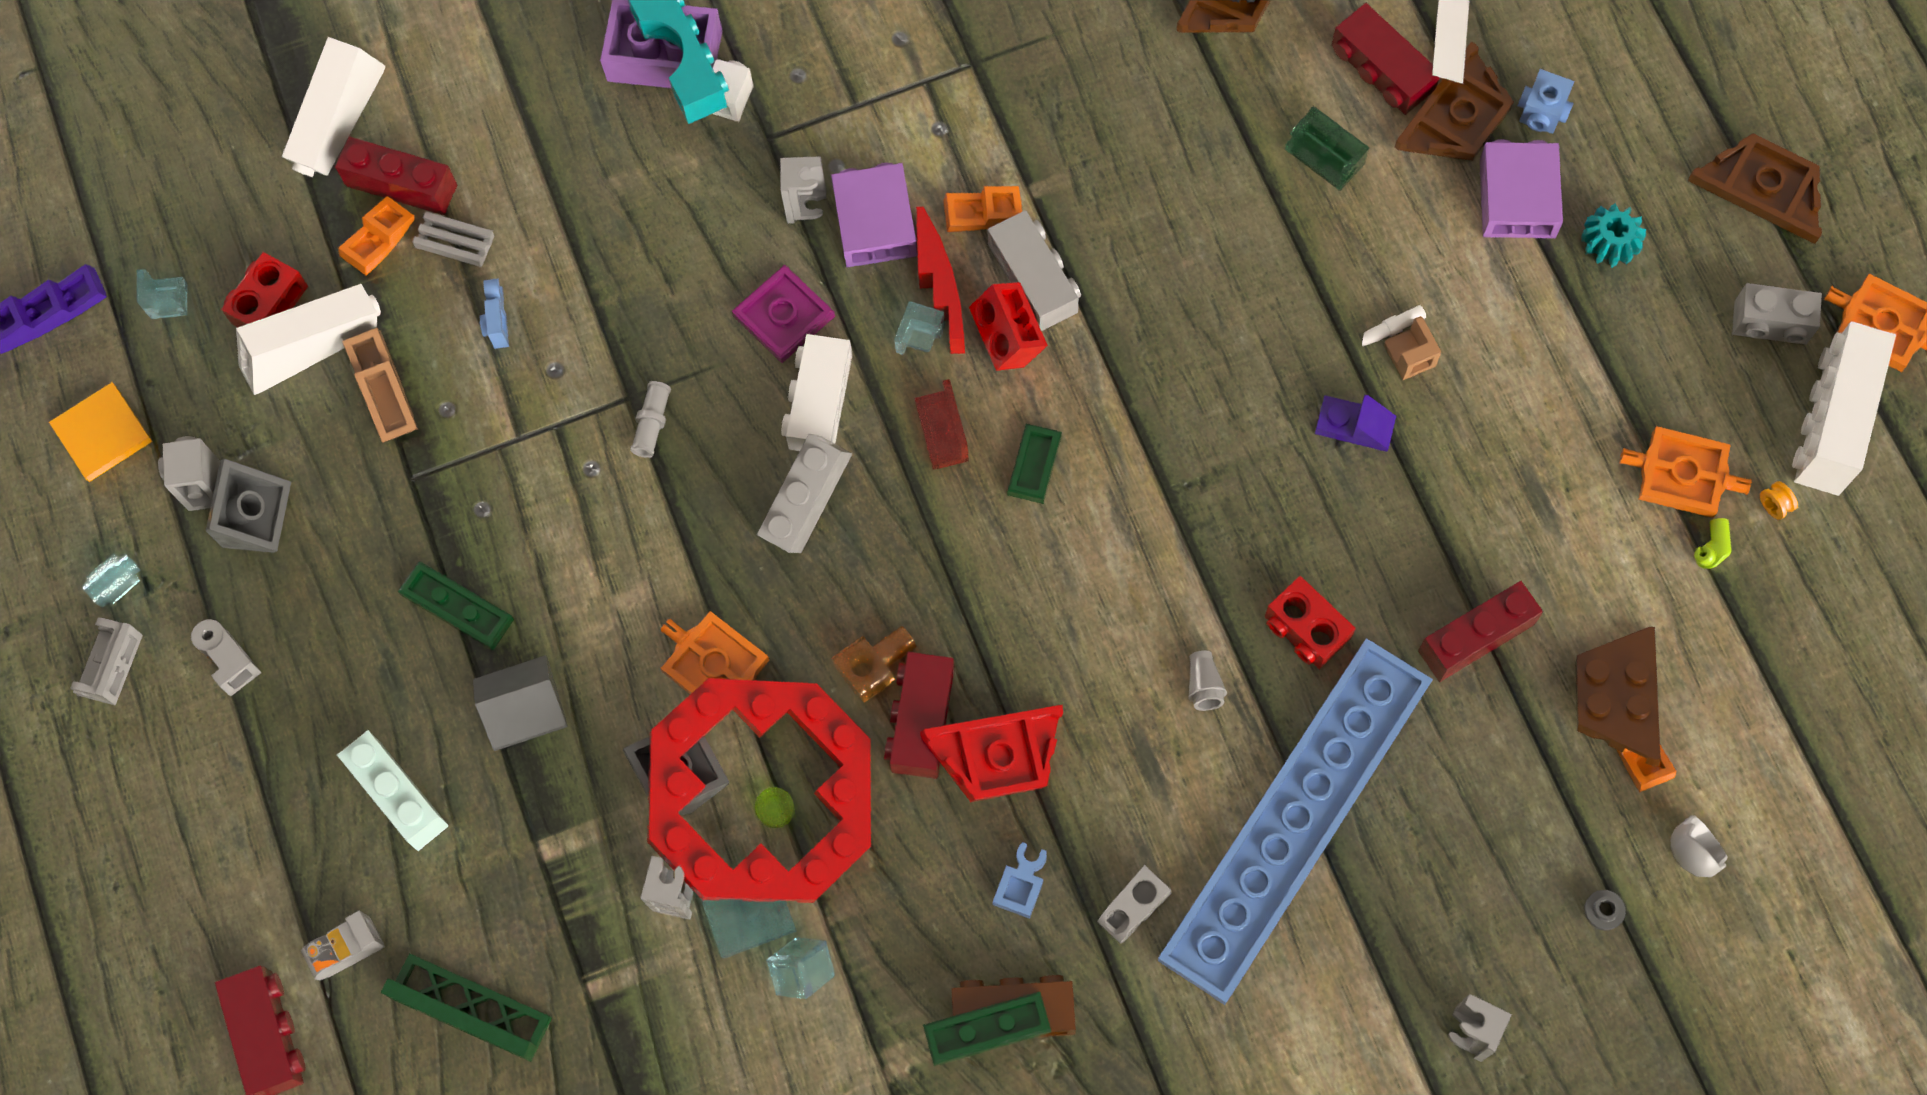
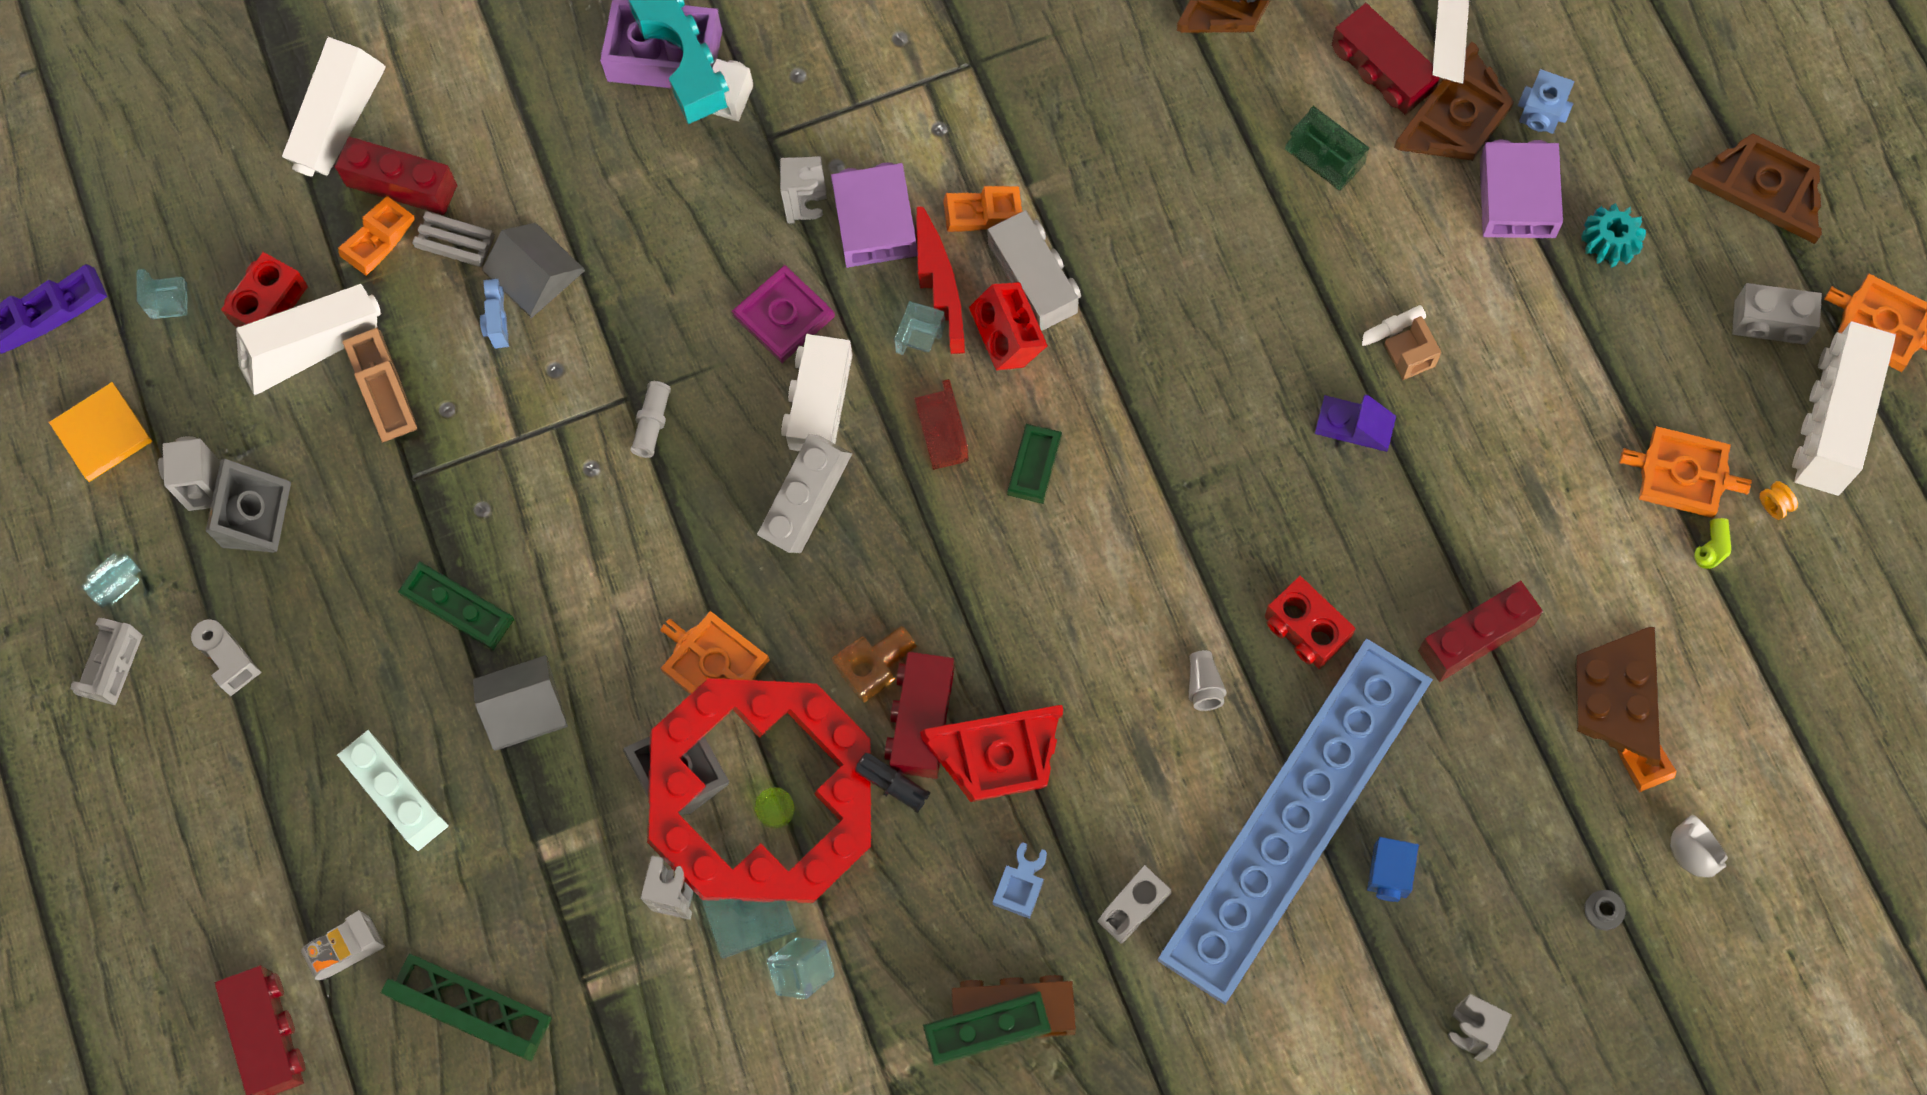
(531, 267): none -> dark grey slope
(892, 782): none -> black axle
(1392, 869): none -> blue brick

